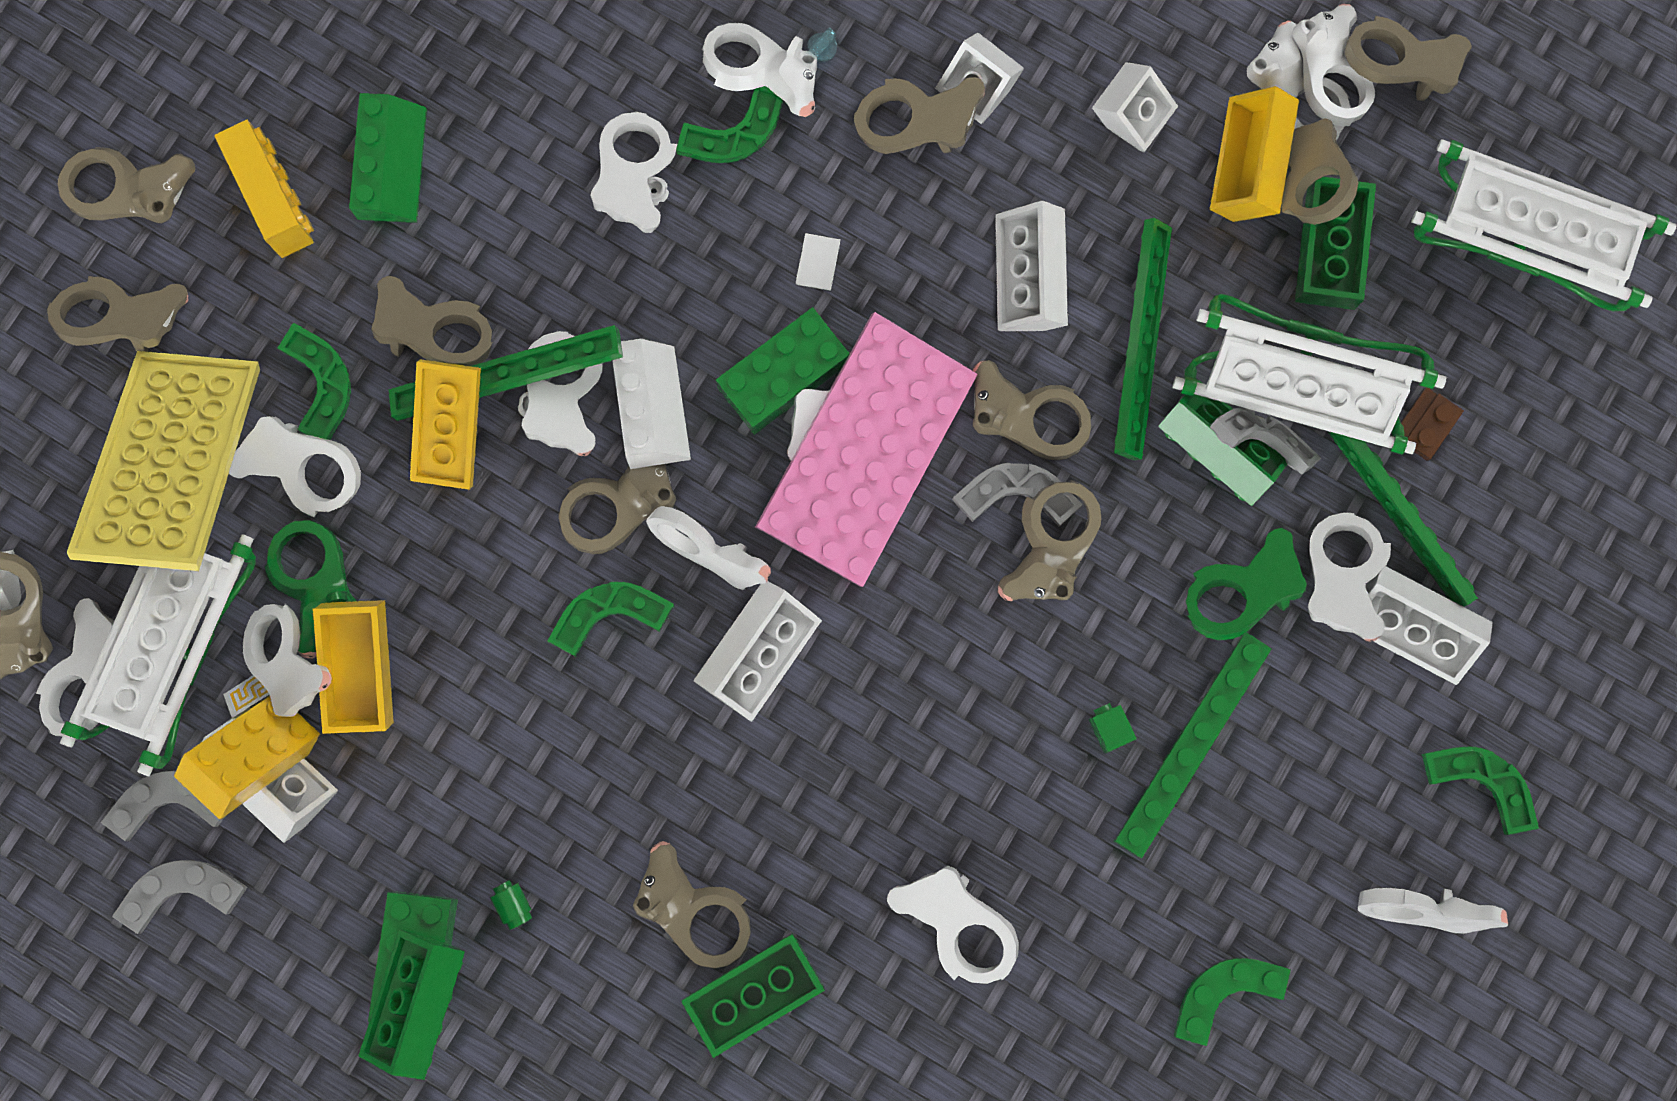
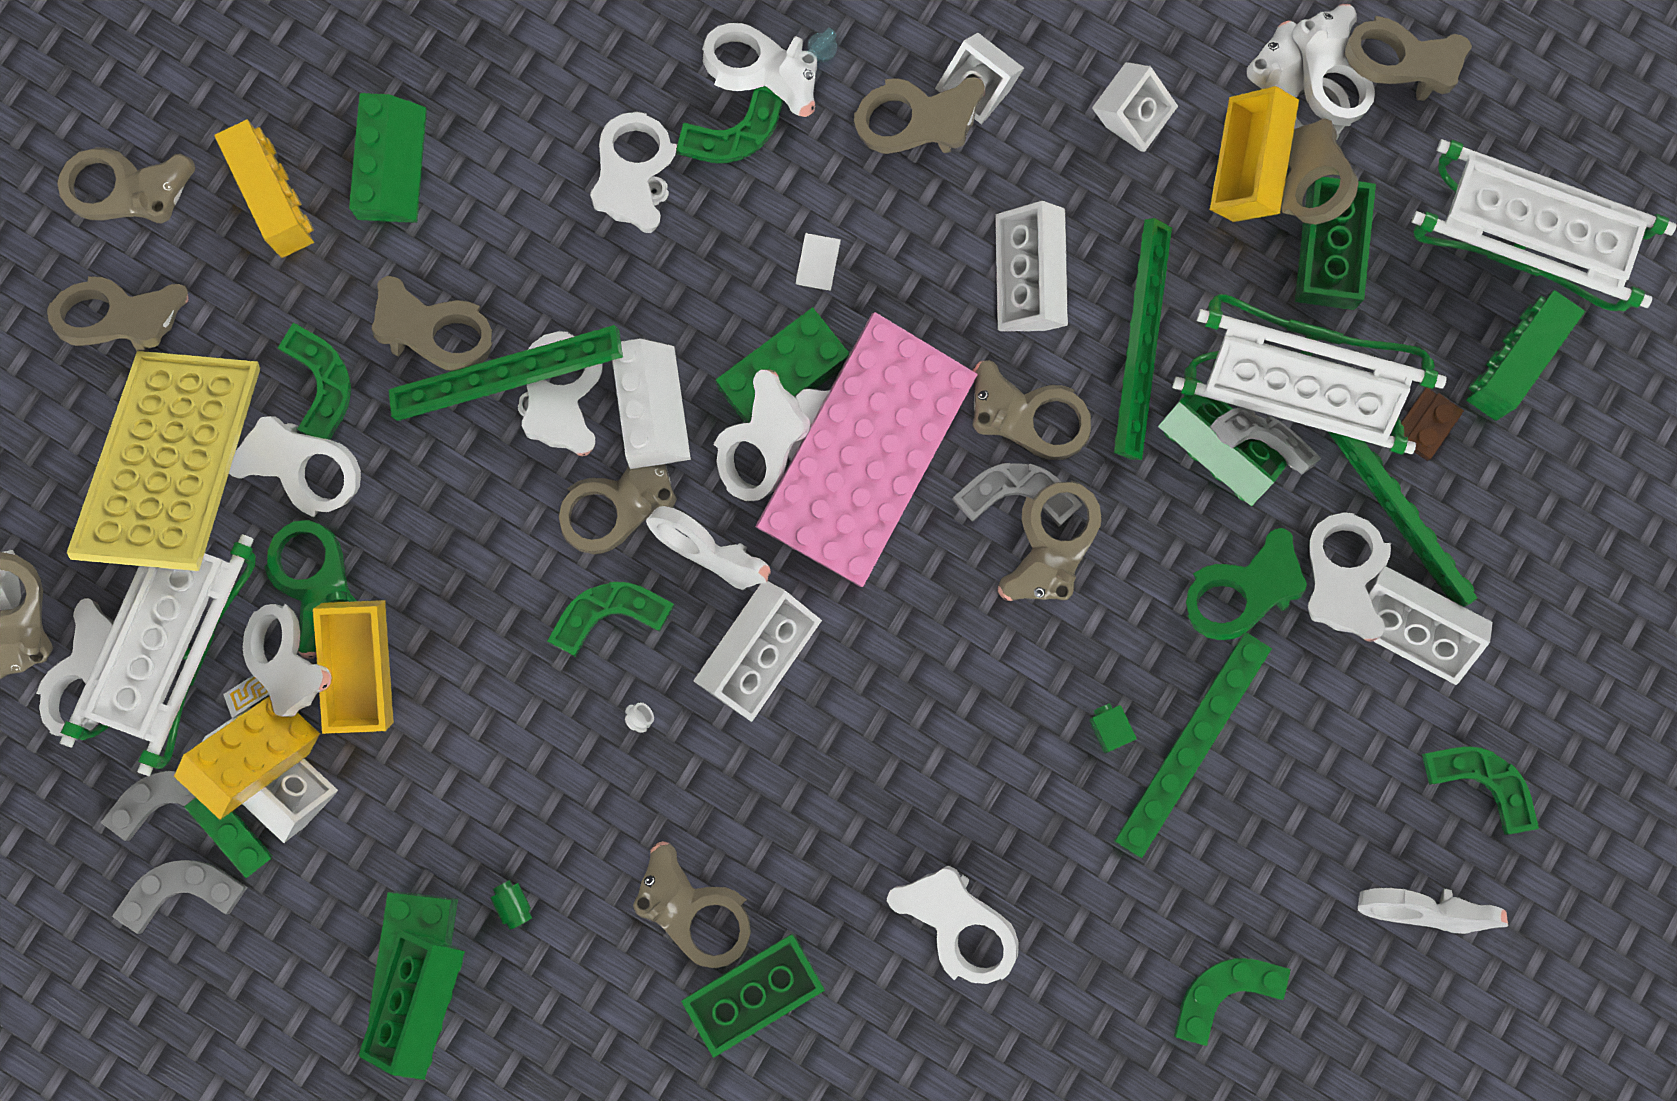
(231, 837): none -> green plate
(445, 424): yellow plate -> none
(639, 717): none -> white plate
(773, 429): none -> white animal
(1524, 355): none -> green brick

